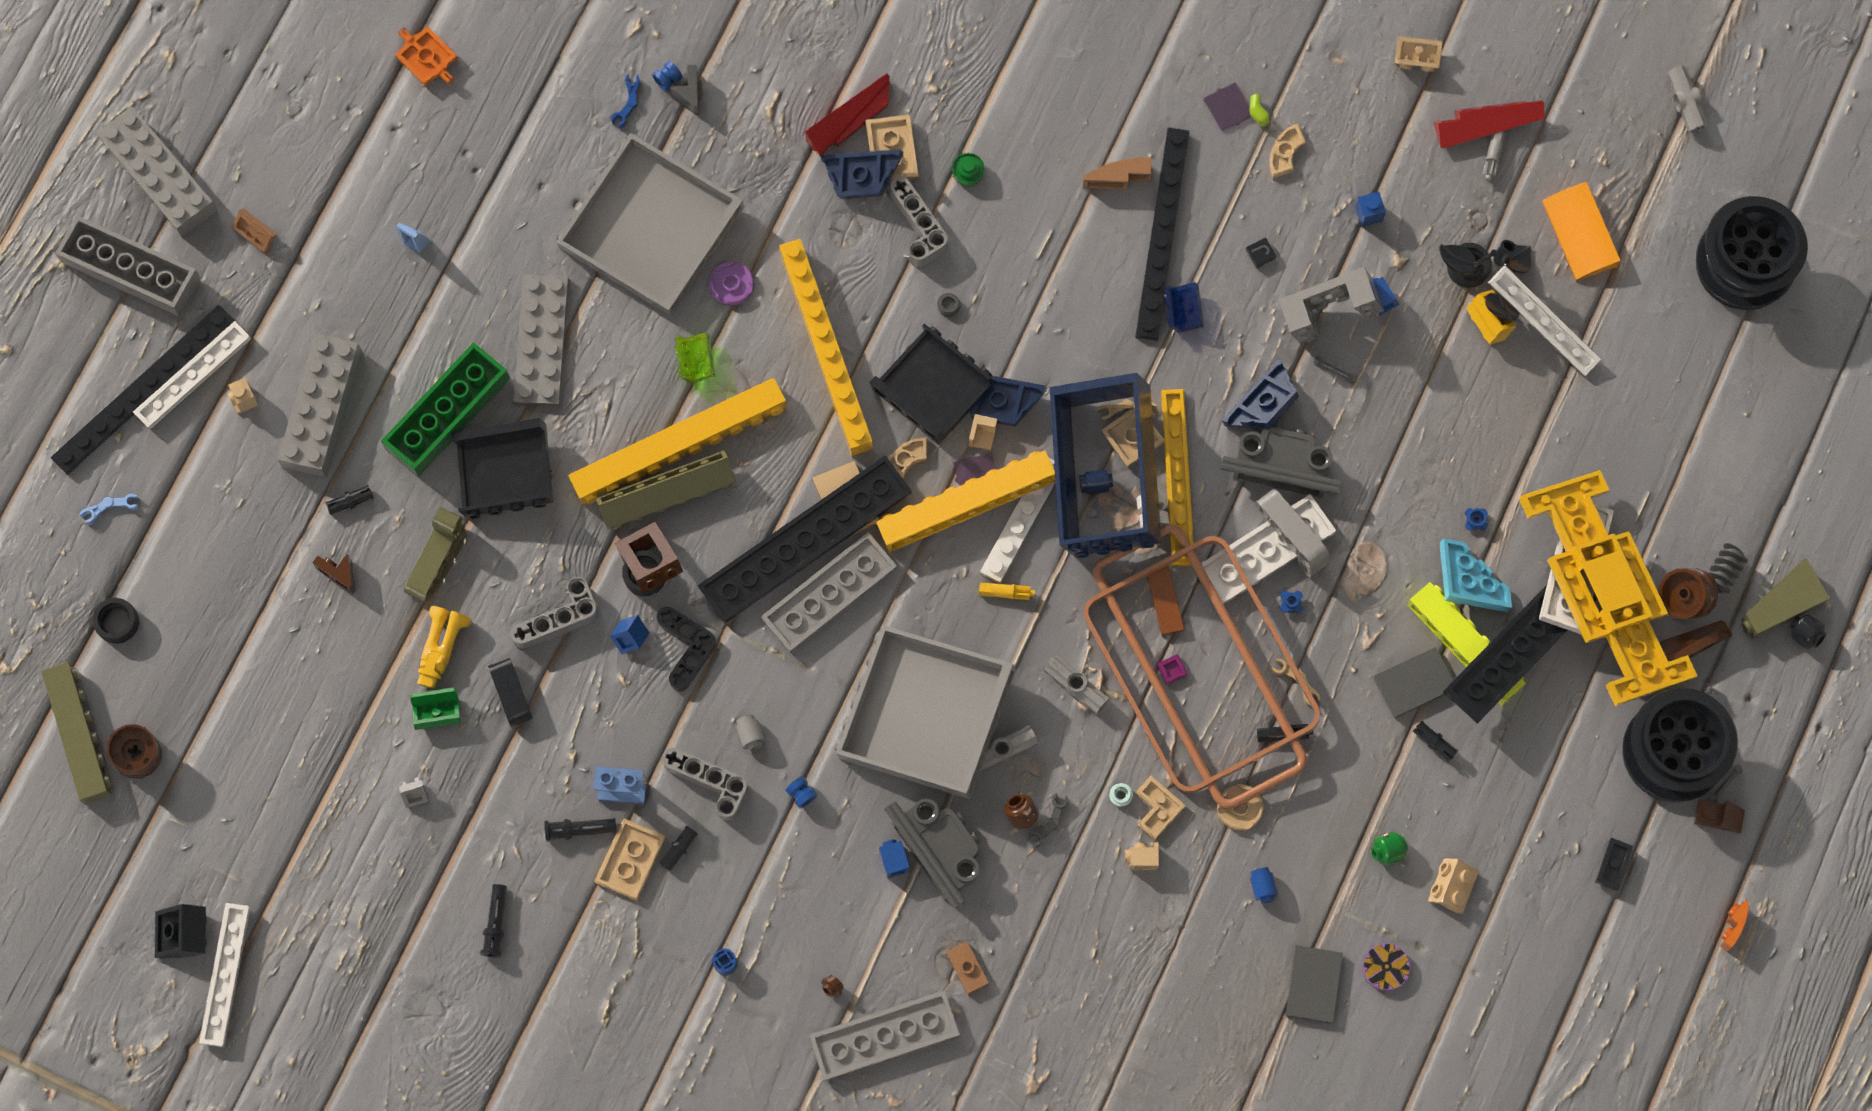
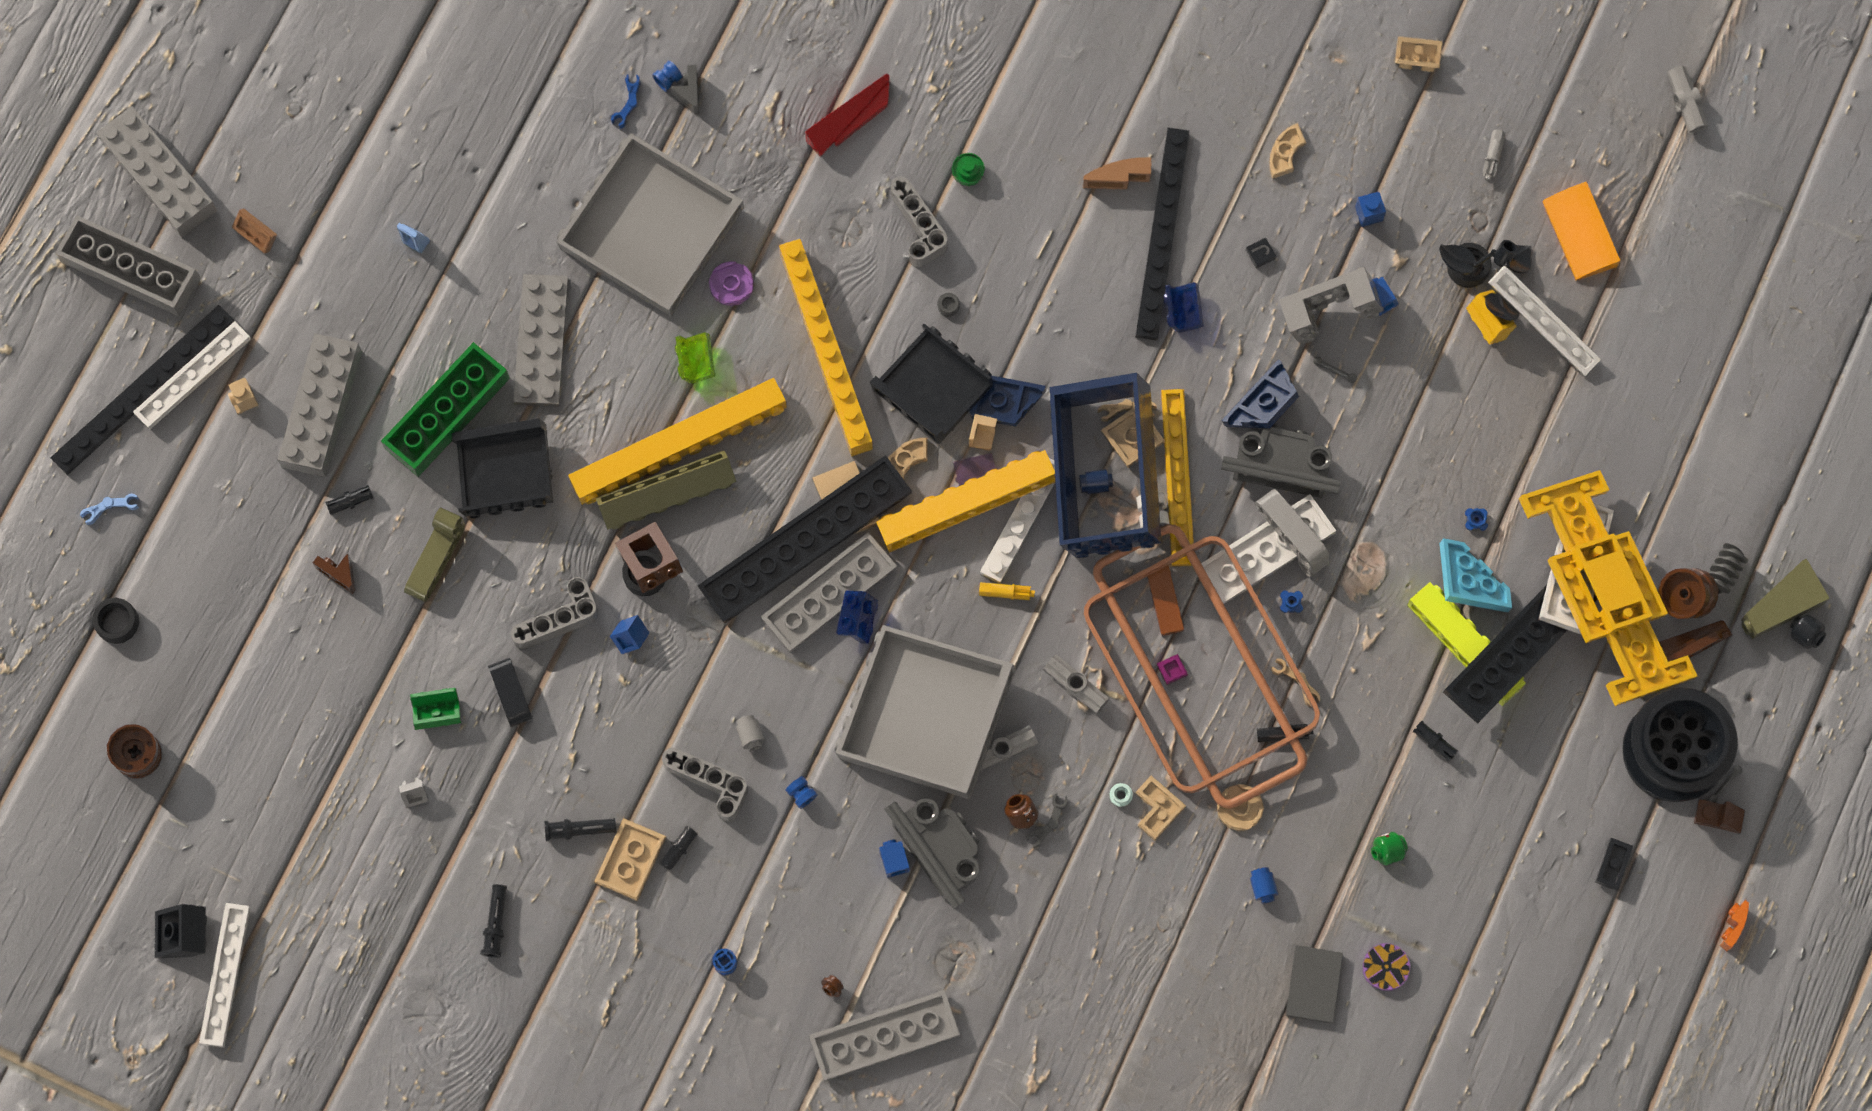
(76, 733): olive brick -> none
(426, 56): orange plate -> none
(436, 657): yellow piece -> none
(624, 788): medium blue panel -> none
(692, 640): black beam -> none
(857, 615): none -> clear blue bracket
(862, 172): dark blue wing -> none
(894, 134): tan plate -> none
(967, 968): medium nougat plate -> none
(1143, 857): tan brick -> none
(1228, 106): clear purple piece -> none
(1257, 112): lime arm -> none
(1414, 682): dark grey tile -> none
(1453, 885): tan bracket -> none
(1486, 120): red wedge -> none
(1736, 278): black wheel -> none

